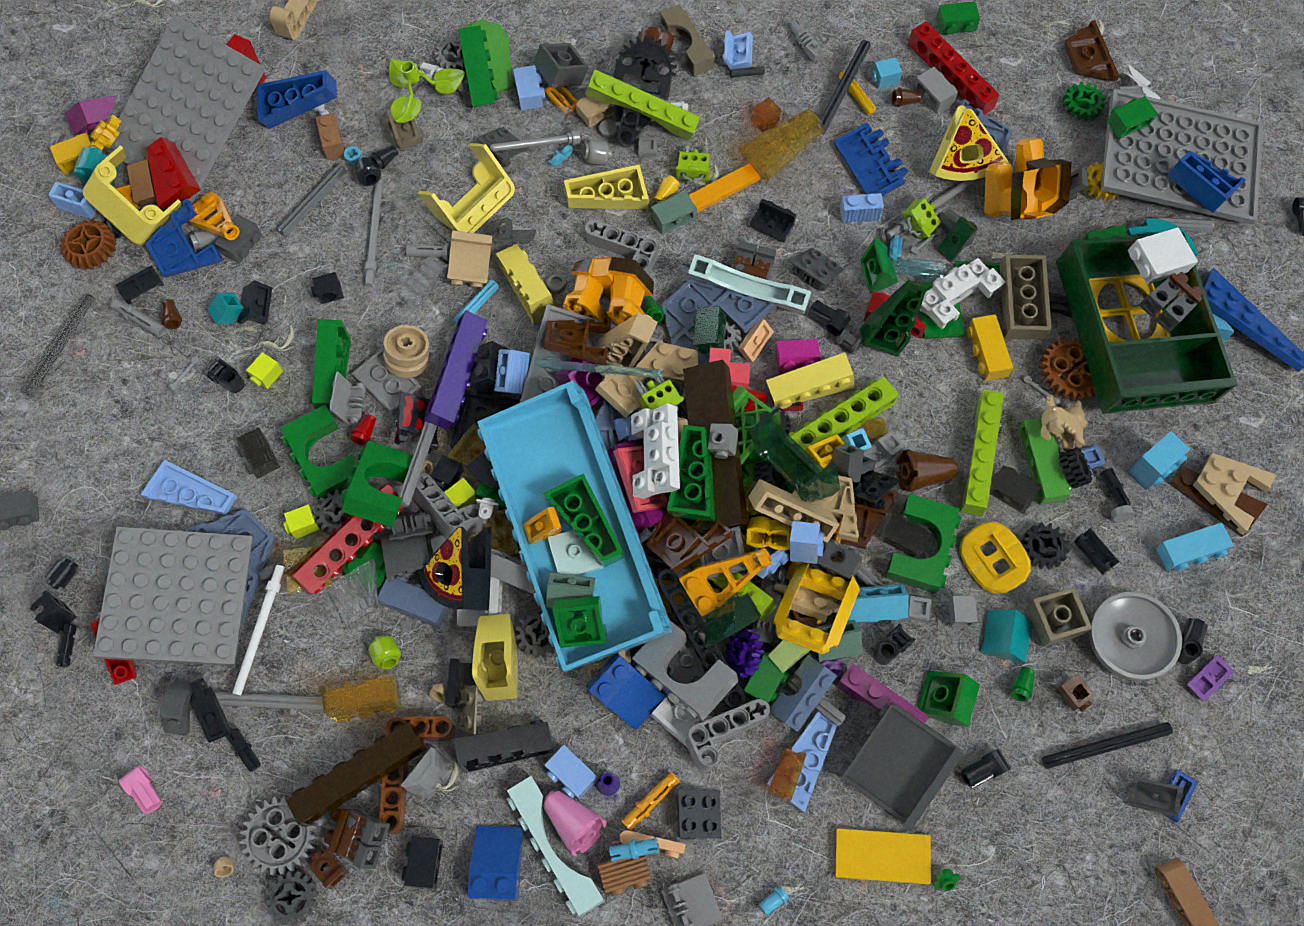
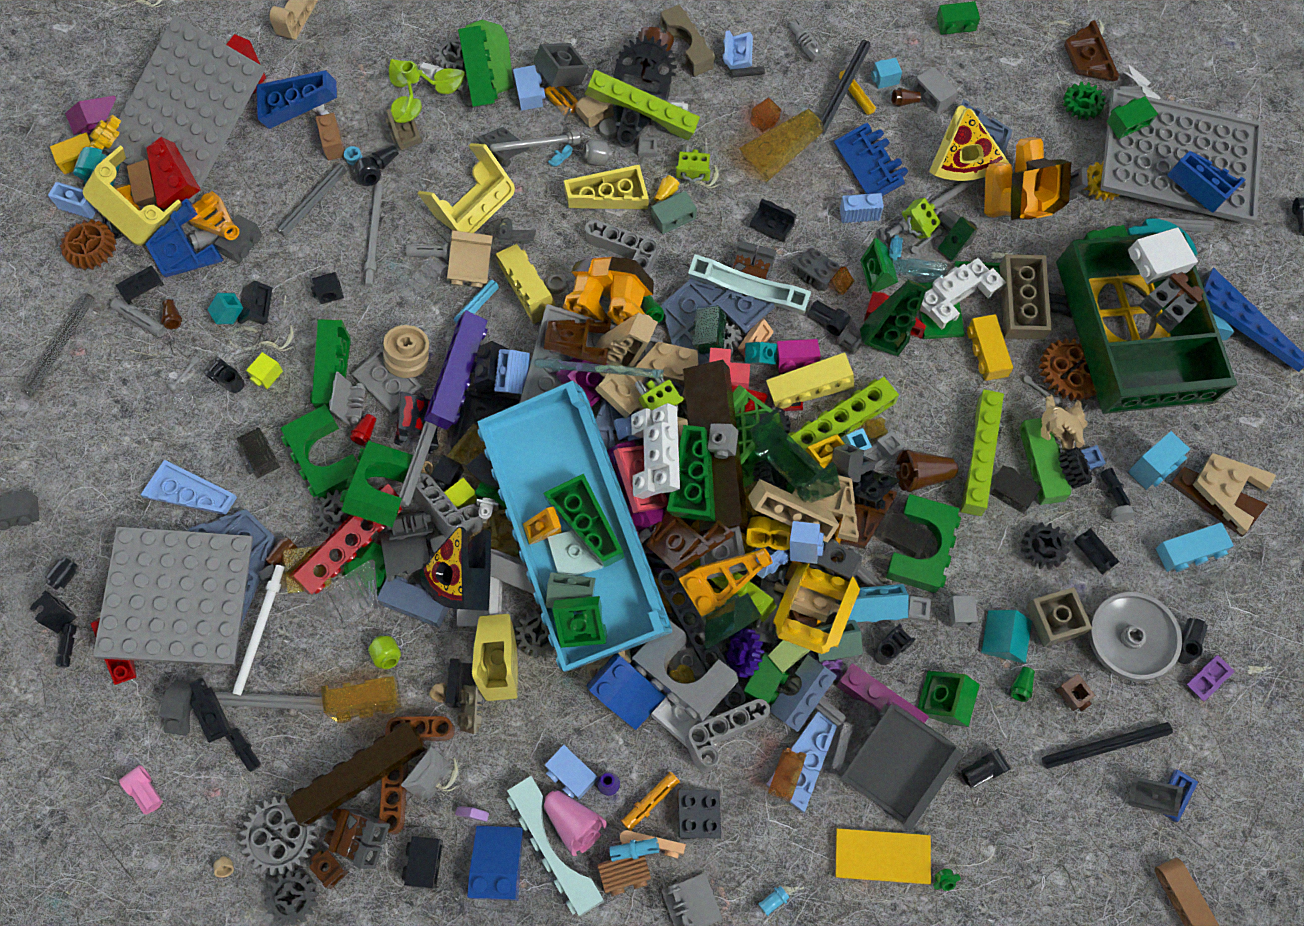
(276, 554): none -> reddish brown cone
(301, 522): neon yellow brick -> none
(472, 813): none -> lavender tile
(503, 746): black wedge -> none
(683, 674): none -> clear yellow plate
(724, 187): light orange tile -> none
(761, 353): none -> teal brick
(841, 747): none -> clear tile
(842, 280): none -> clear orange tile
(954, 67): red brick -> none
(981, 566): yellow piece -> none

